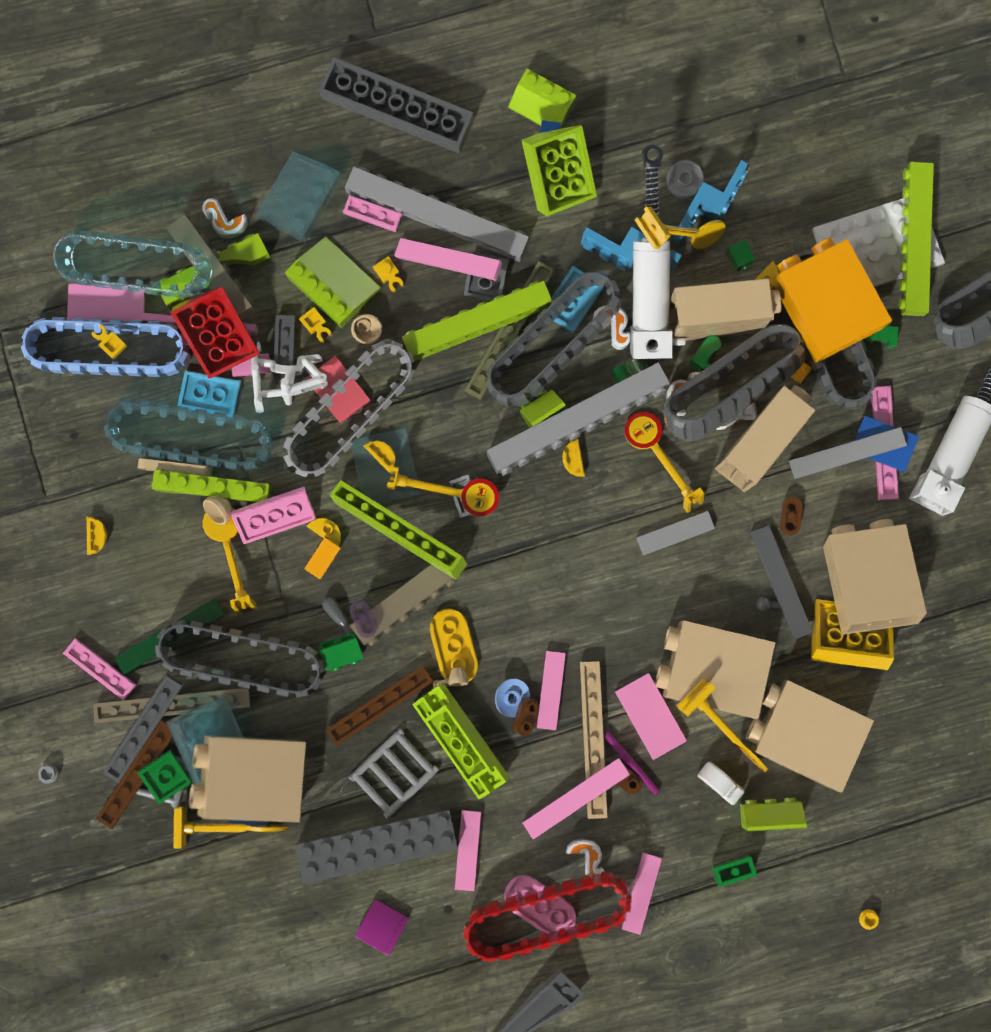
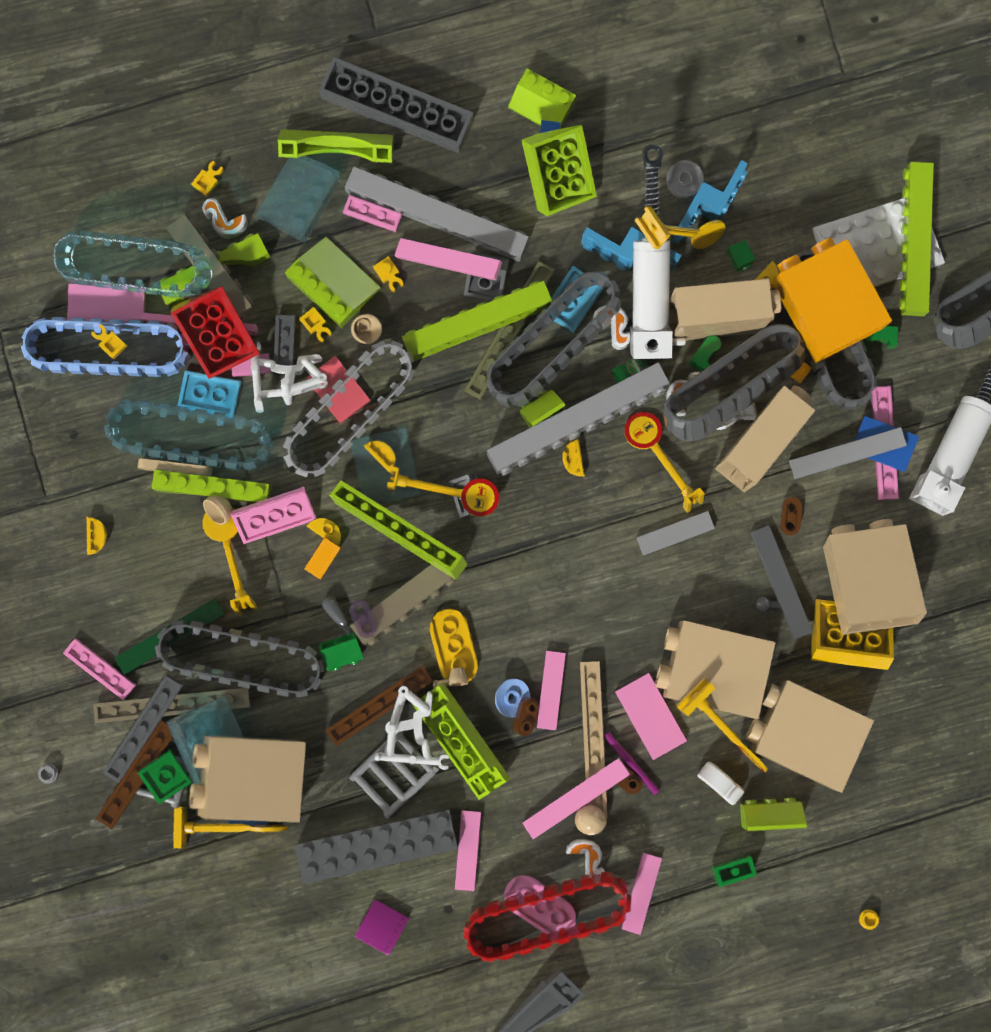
(206, 181): none -> yellow plate
(302, 143): none -> lime arch
(395, 726): none -> white piece
(590, 820): none -> tan piece

